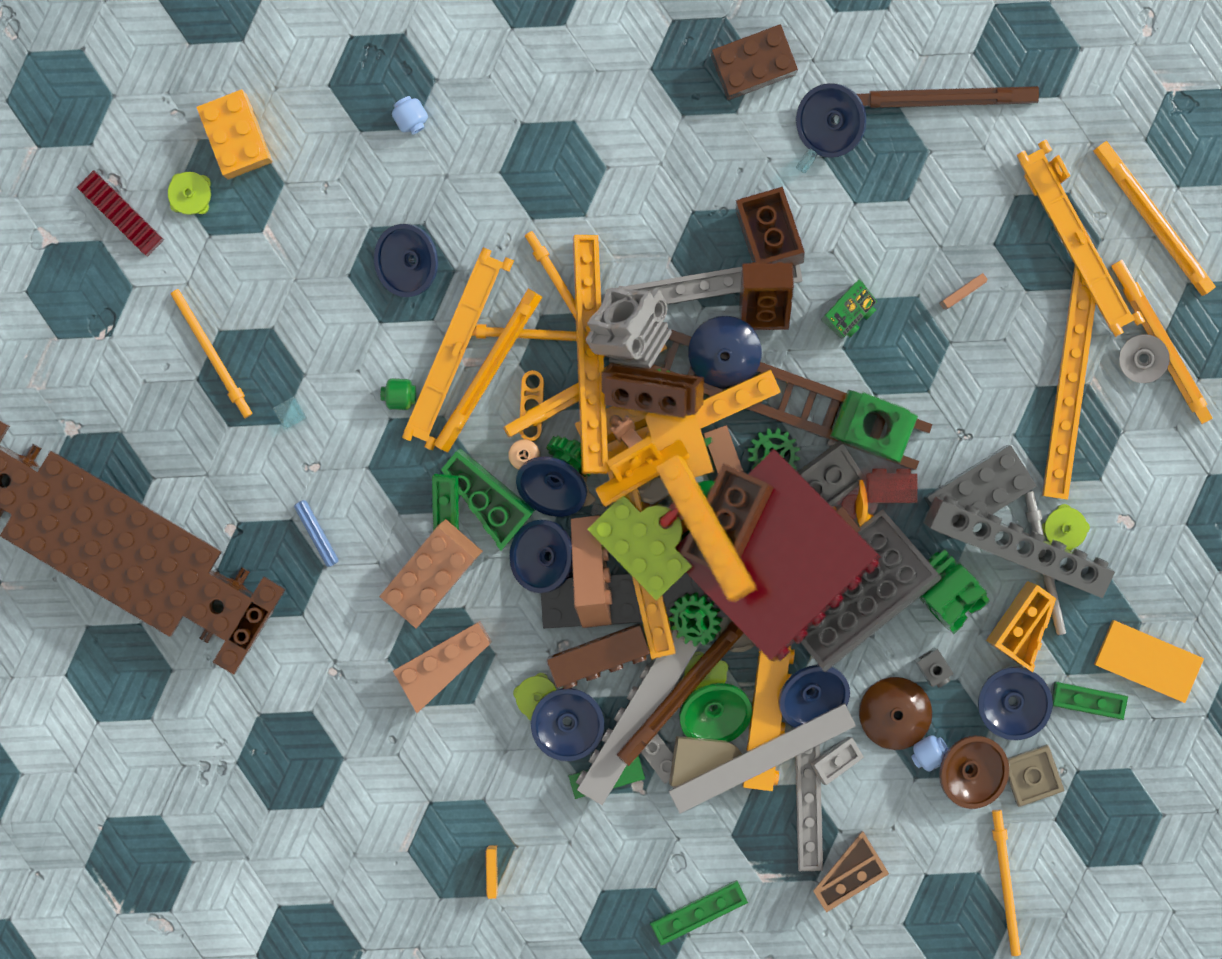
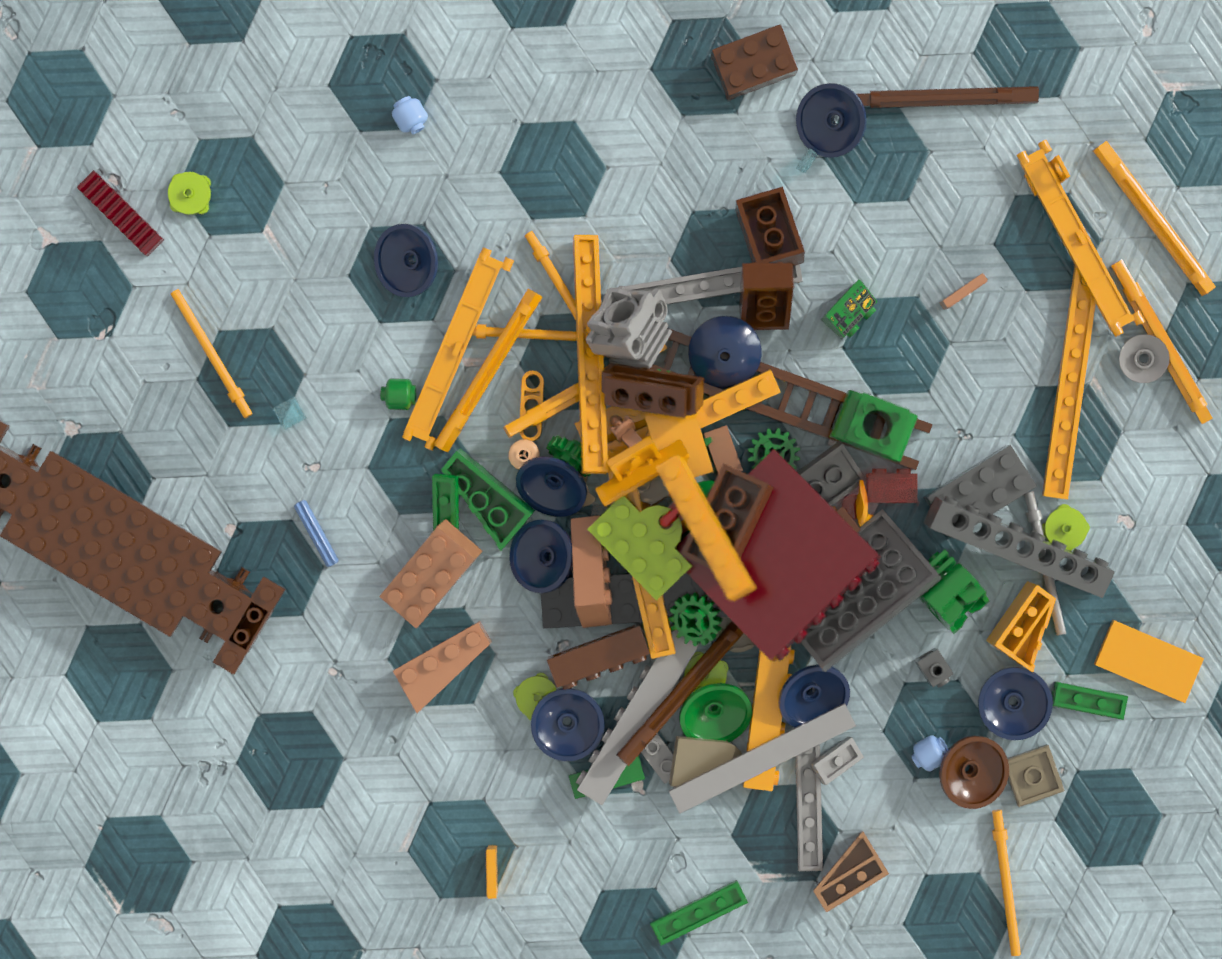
(234, 134): light orange brick -> none
(883, 701): reddish brown dish -> none

